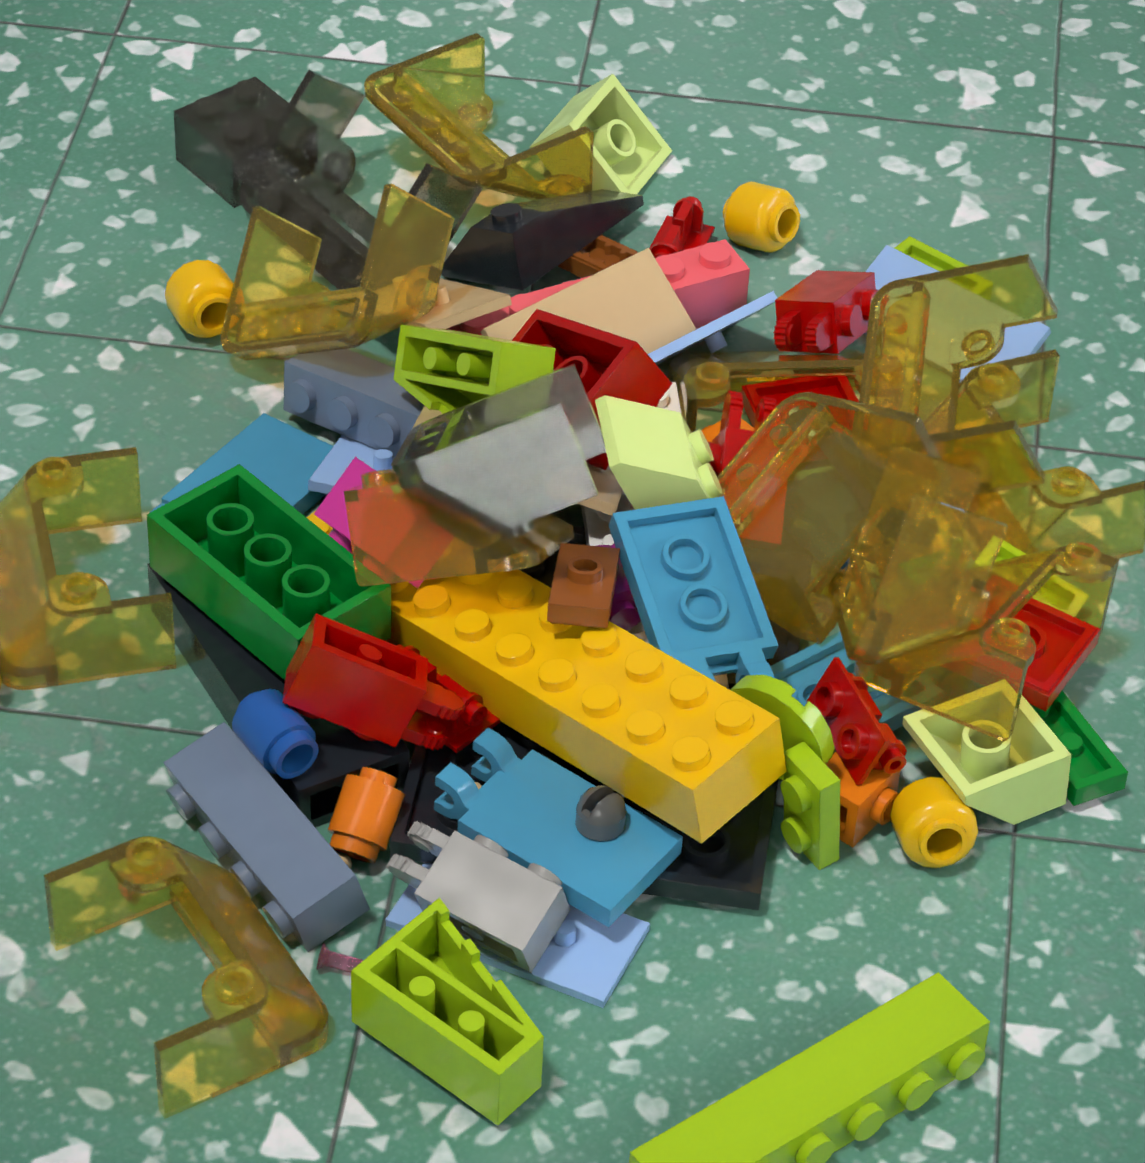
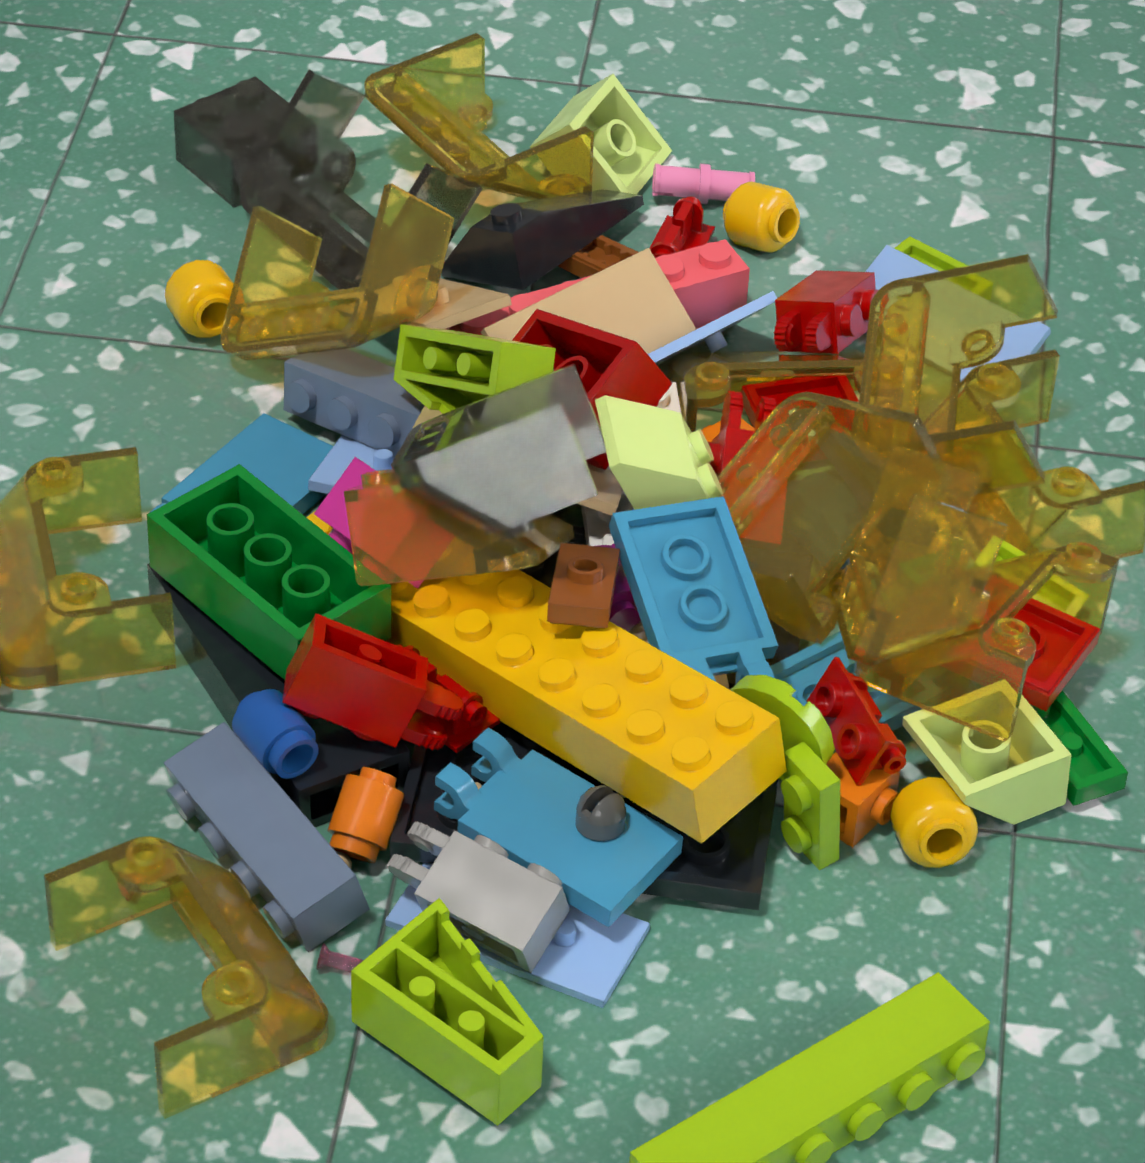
(697, 182): none -> bright pink pin

